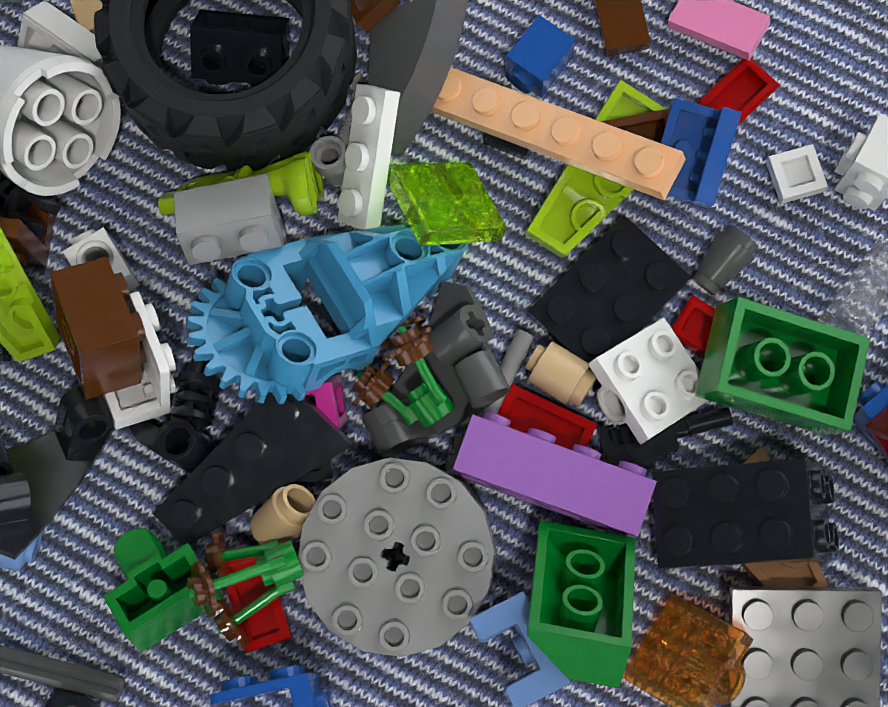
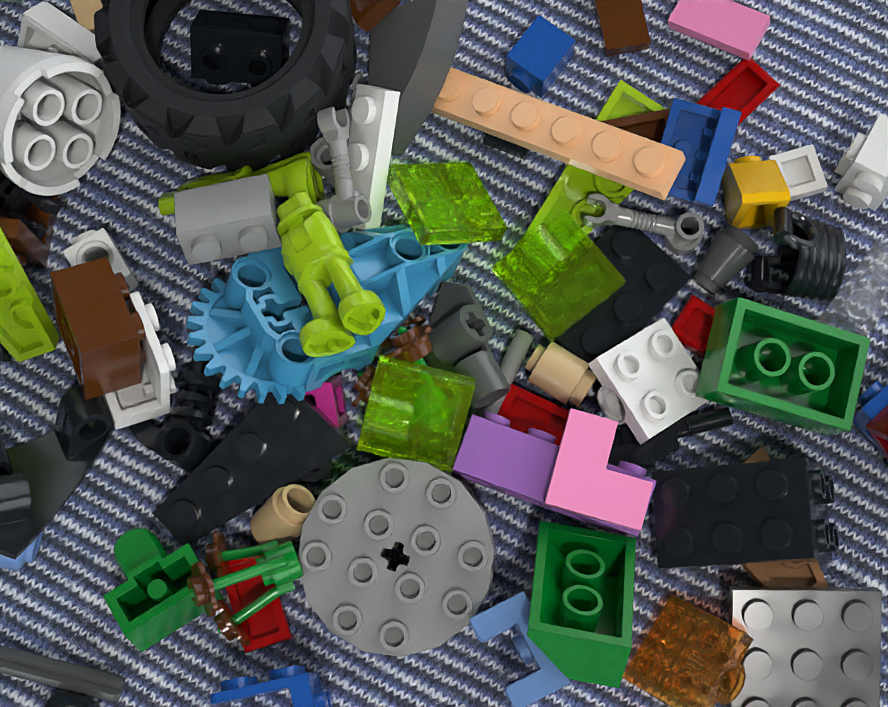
(316, 259): none -> lime piece
(344, 207): none -> light grey brick
(416, 413): none -> clear neon green plate
(557, 275): none -> clear neon green plate
(585, 485): none -> bright pink tile
(670, 228): none -> light grey brick
(753, 192): none -> yellow slope
(809, 254): none -> black piece

